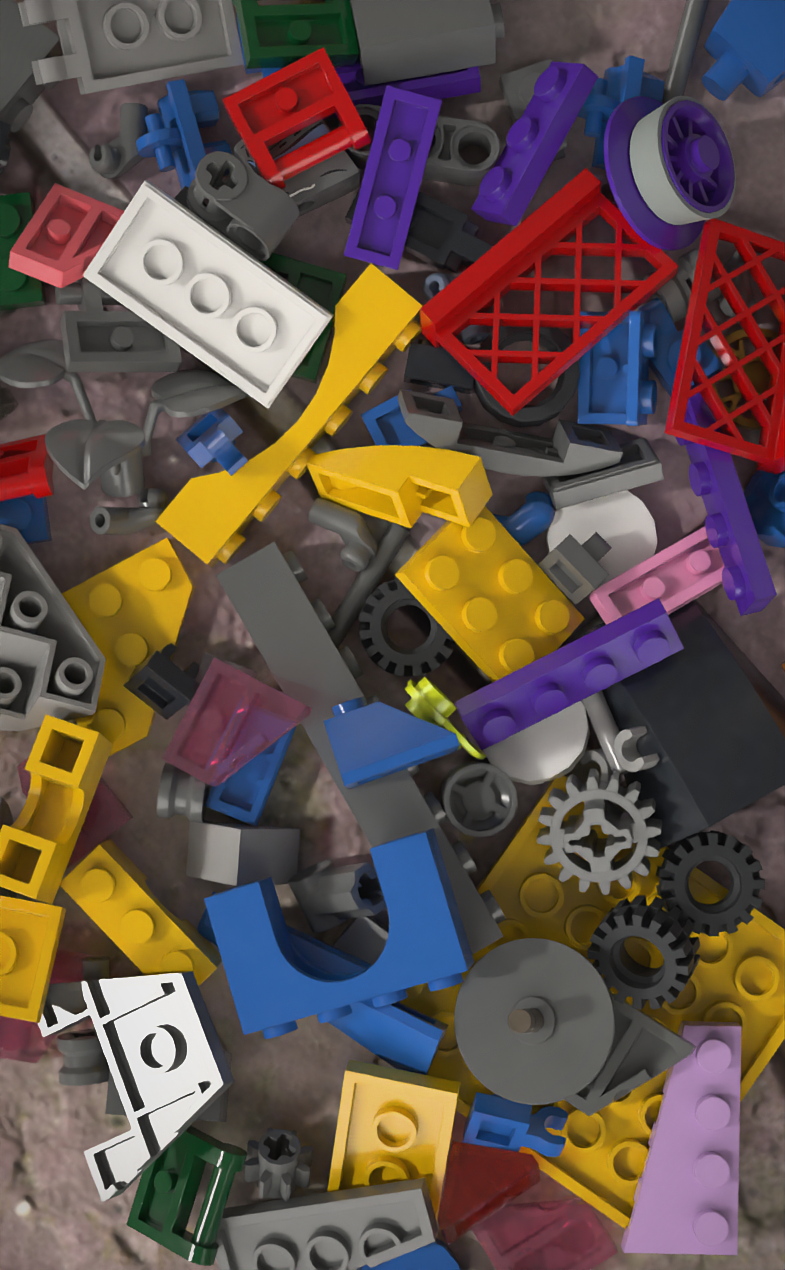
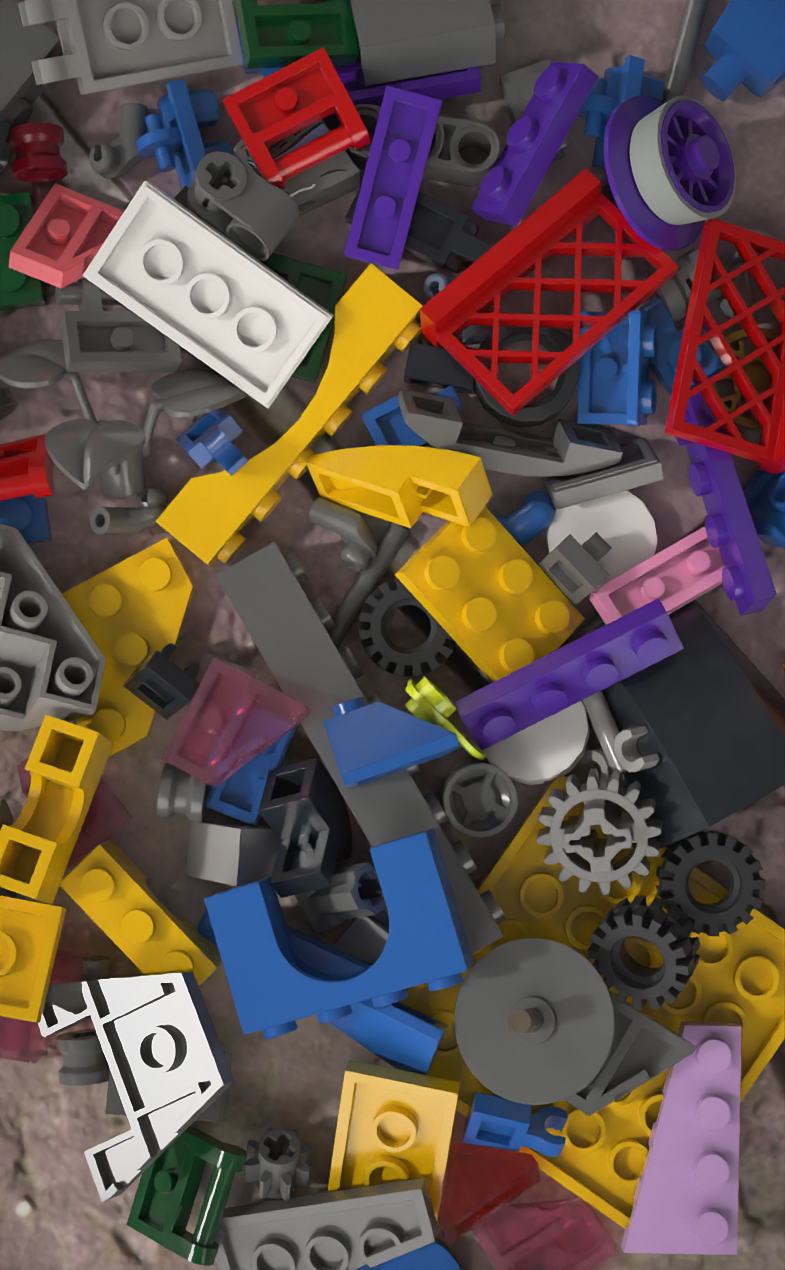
(37, 152): none -> dark red wheel
(311, 823): none -> black brick

